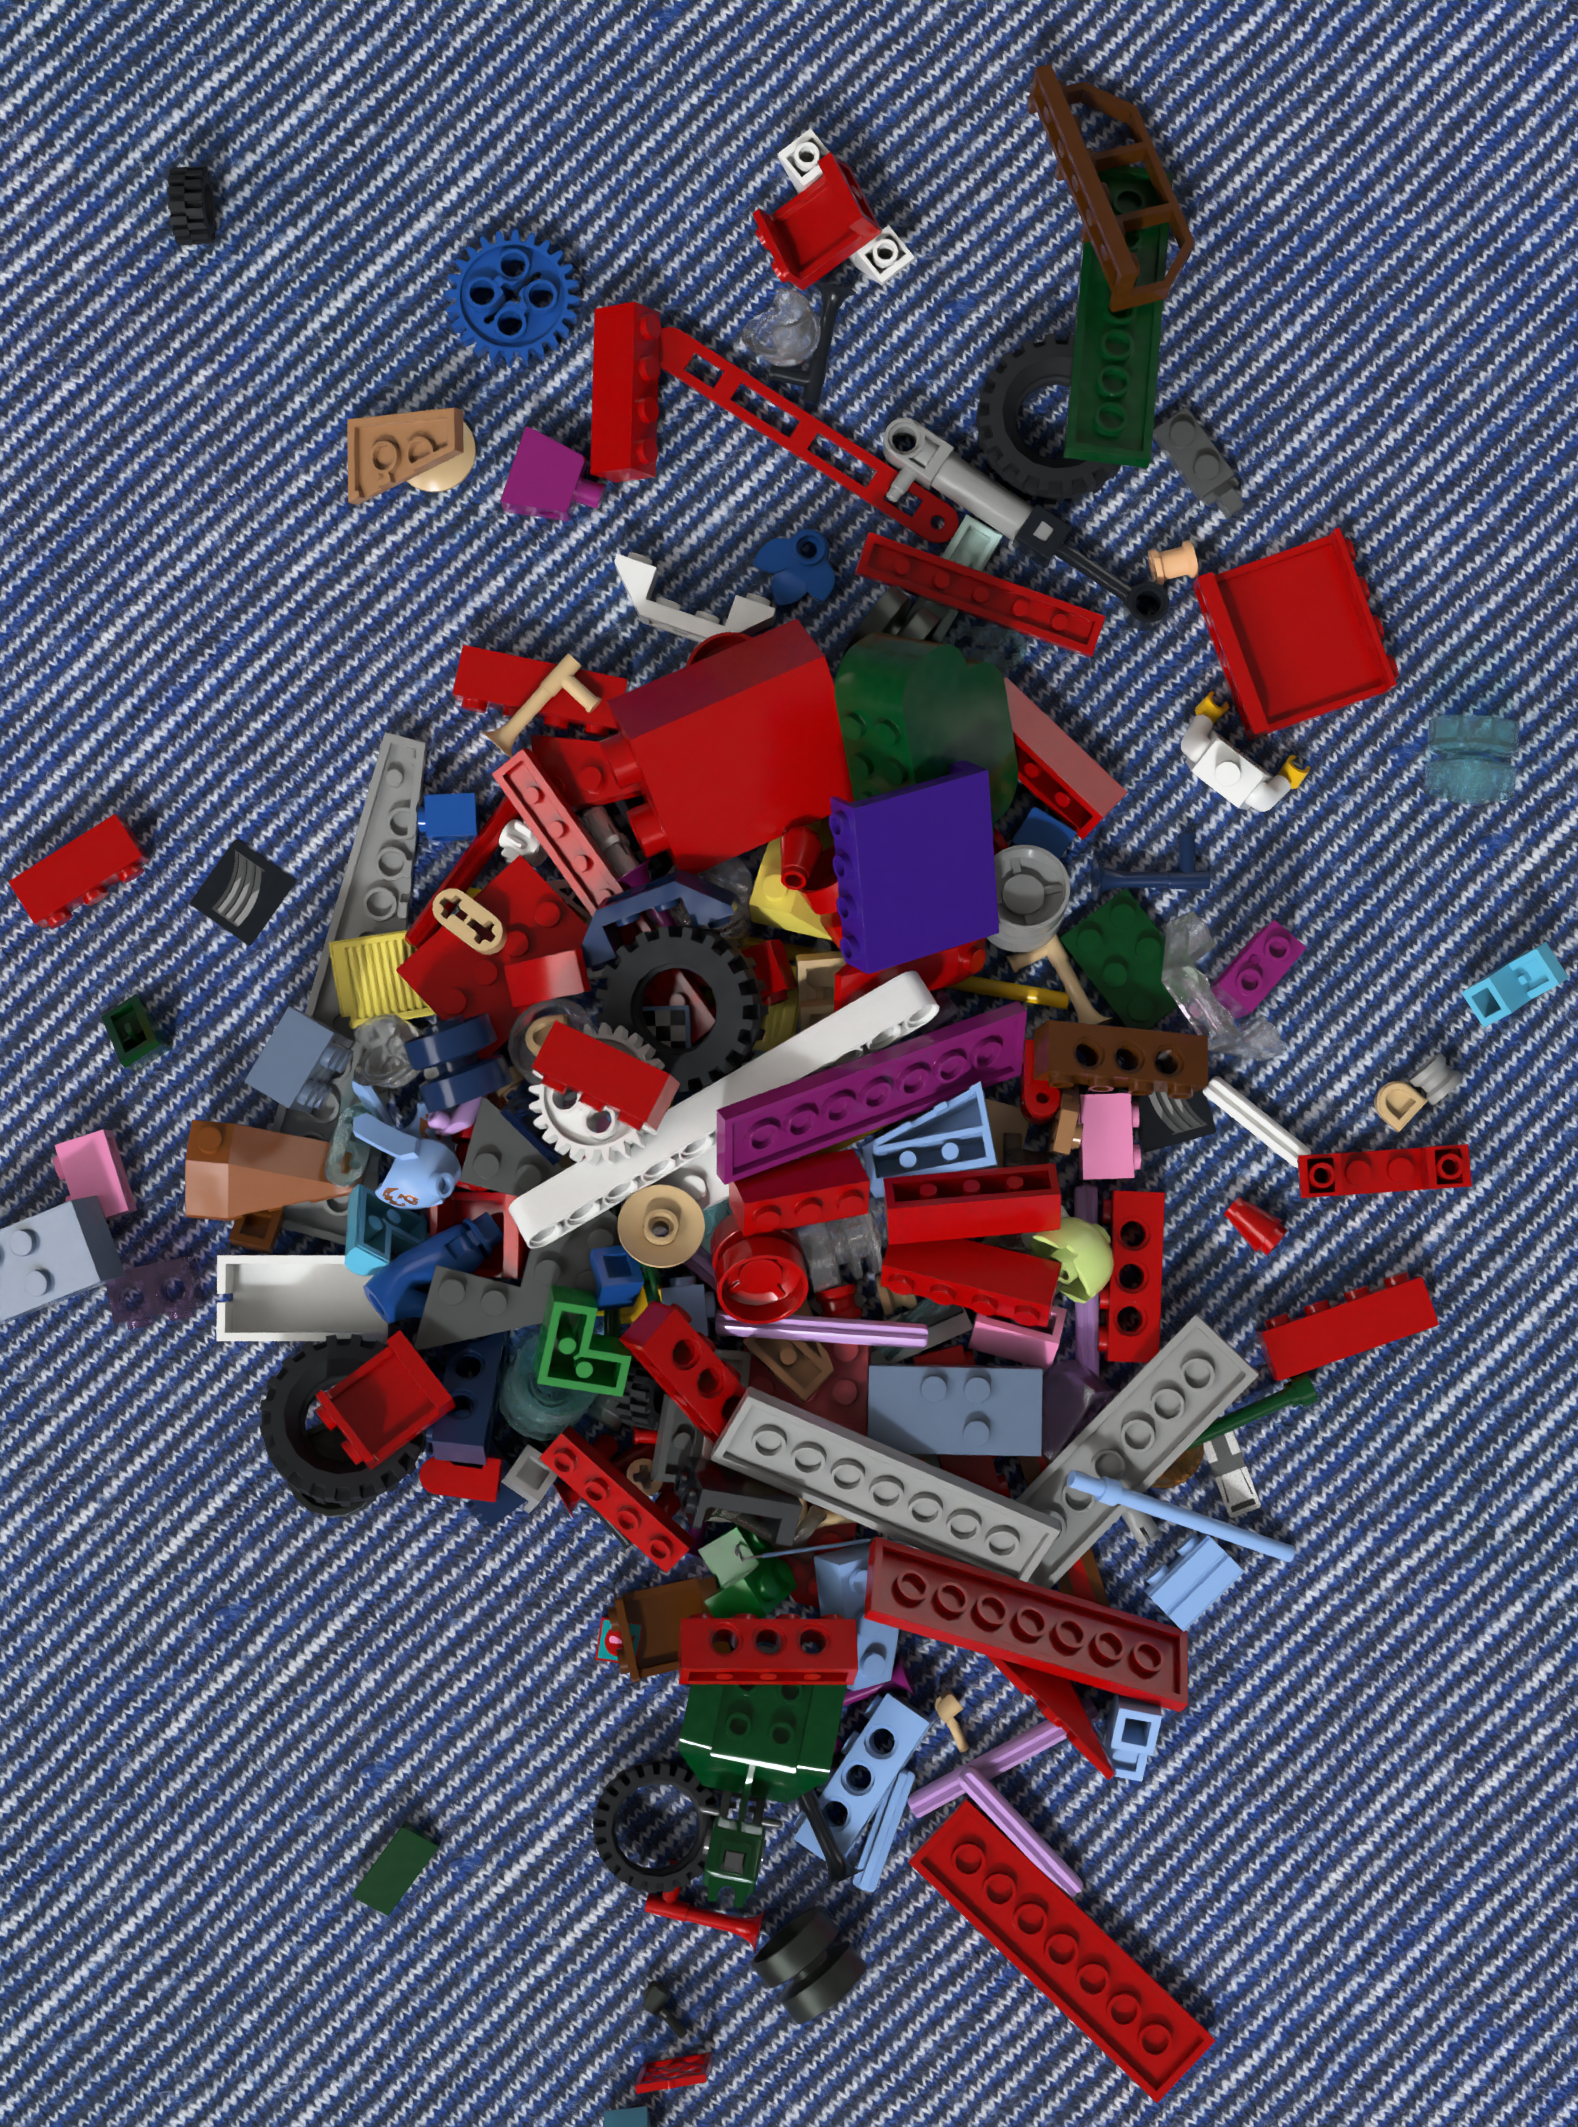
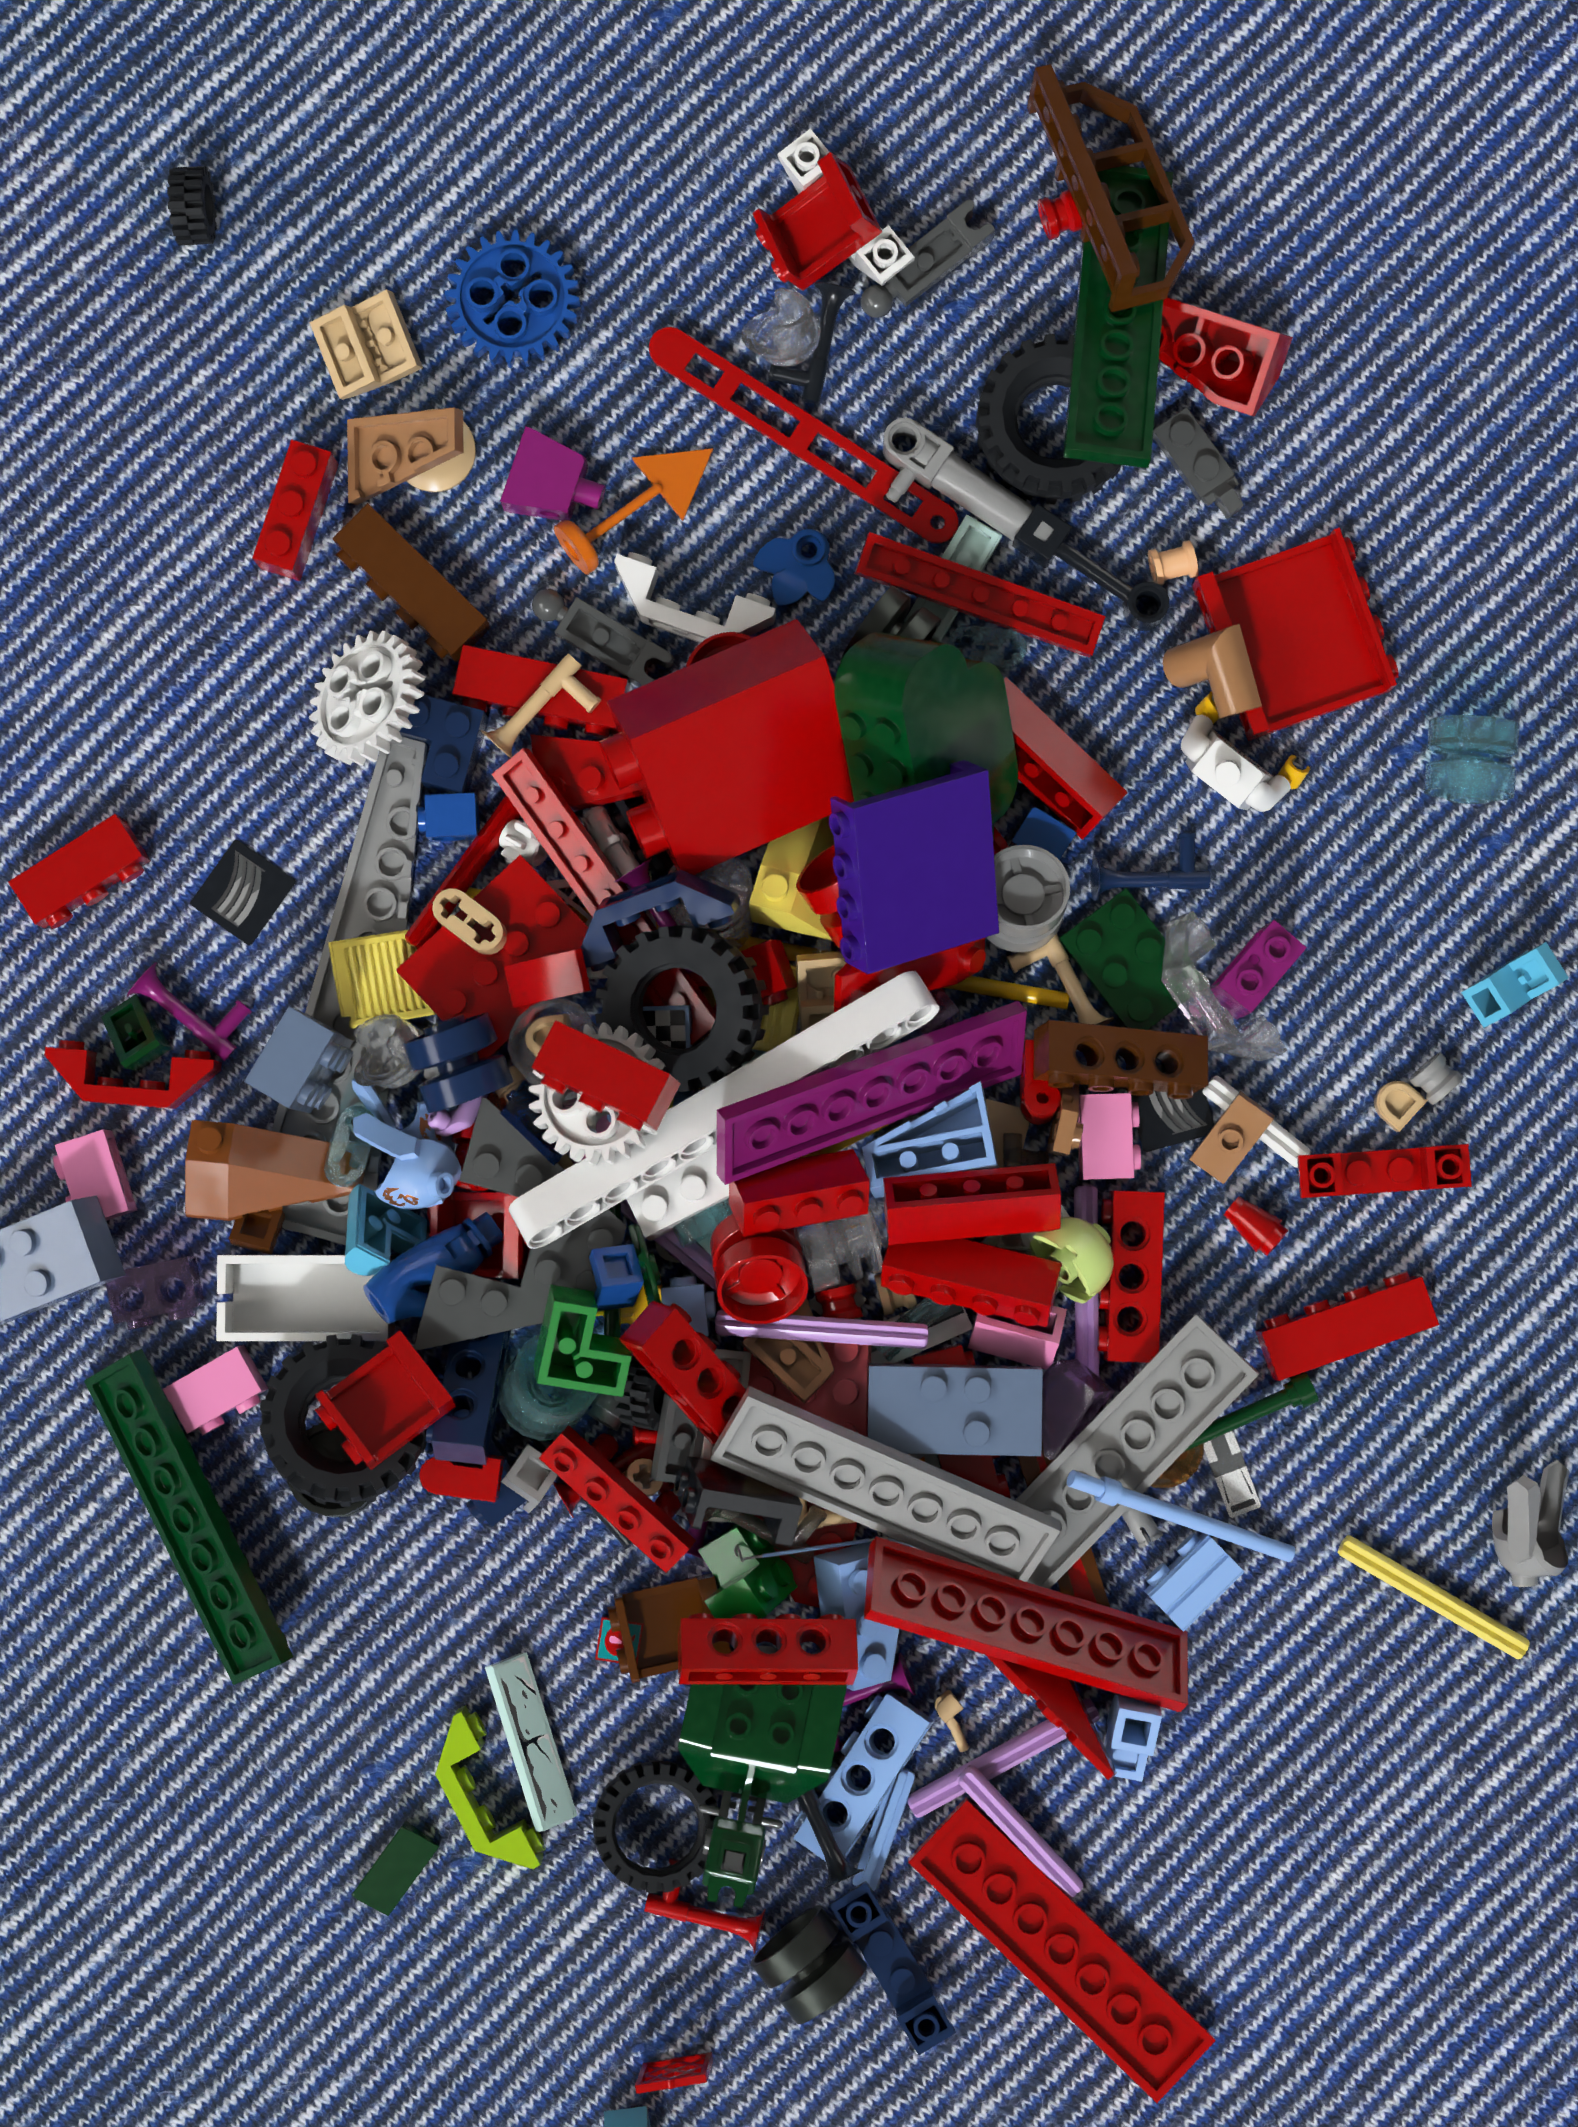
(79, 1066): none -> red slope
(188, 1517): none -> dark green plate
(212, 1037): none -> magenta piece
(215, 1390): none -> bright pink brick
(295, 510): none -> red brick
(366, 345): none -> tan slope
(366, 698): none -> white gear
(411, 583): none -> reddish brown brick
(453, 739): none -> dark blue brick
(513, 1844): none -> lime slope
(531, 1742): none -> light aqua tile
(601, 637): none -> dark grey plate
(625, 392): red brick -> none
(654, 1999): pearl dark grey hand -> none
(666, 1208): tan dish -> none
(671, 475): none -> orange piece
(799, 854): red cone -> none
(895, 1966): none -> dark blue slope
(934, 256): none -> dark grey plate
(1059, 215): none -> red wheel
(1222, 356): none -> red wedge
(1222, 661): none -> medium nougat brick
(1232, 1137): none -> medium nougat plate
(1433, 1597): none -> light yellow axle
(1529, 1530): none -> light grey piece

